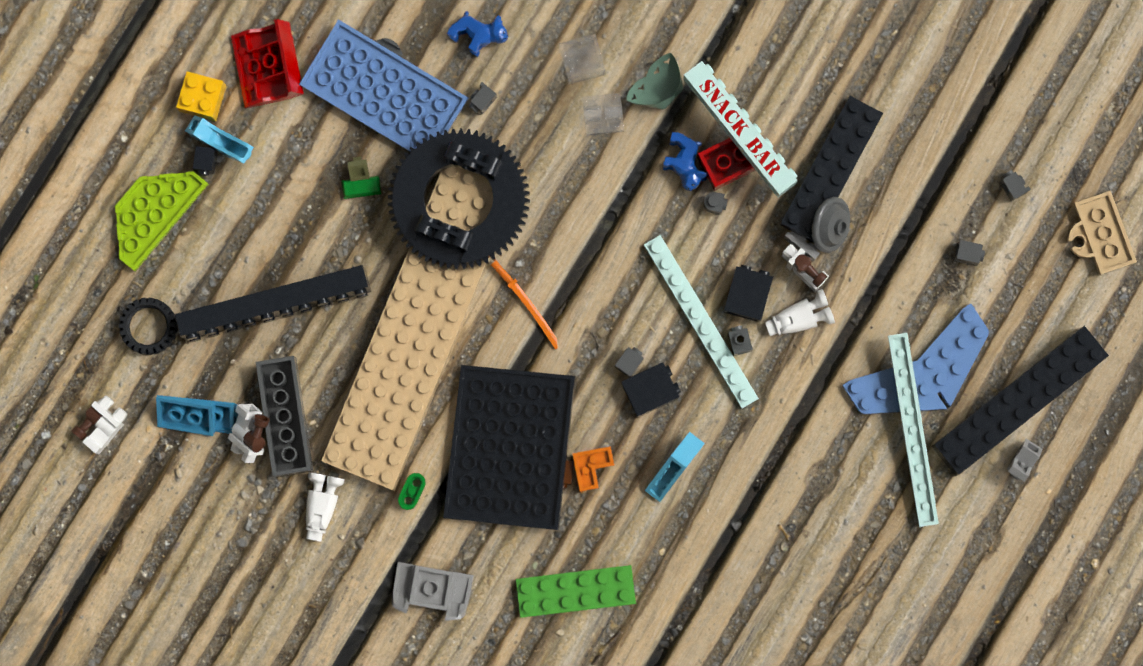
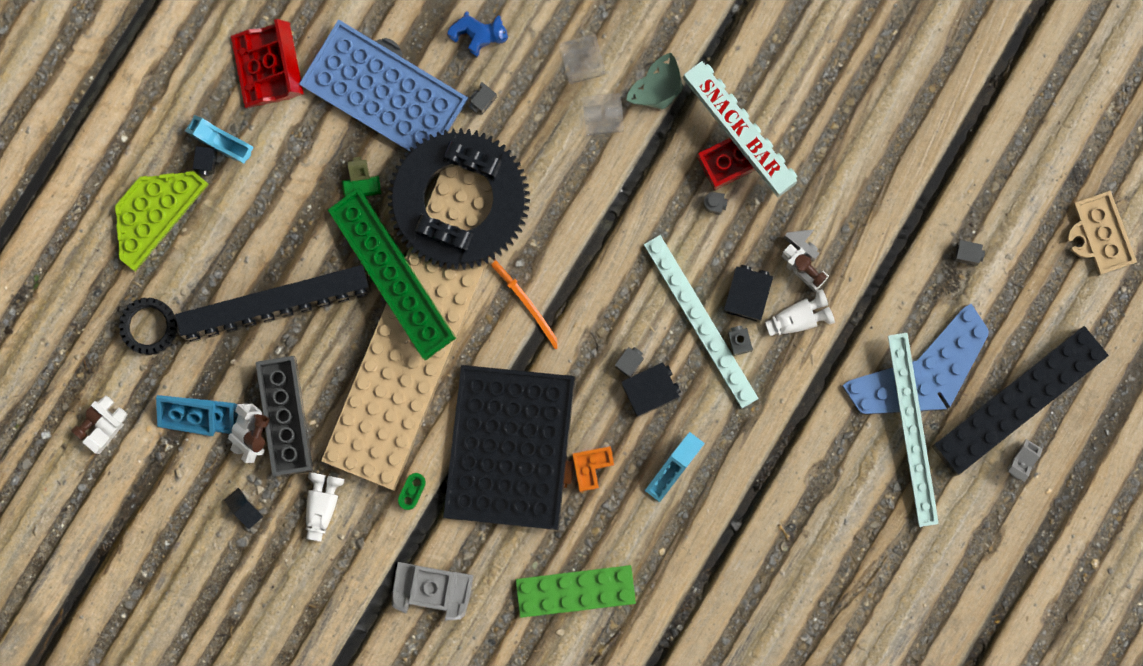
(201, 96): yellow brick -> none
(243, 508): none -> black slope
(392, 274): none -> green plate
(684, 163): blue animal -> none
(831, 224): dark grey piece -> none
(832, 164): black plate -> none
(1014, 185): dark grey brick -> none

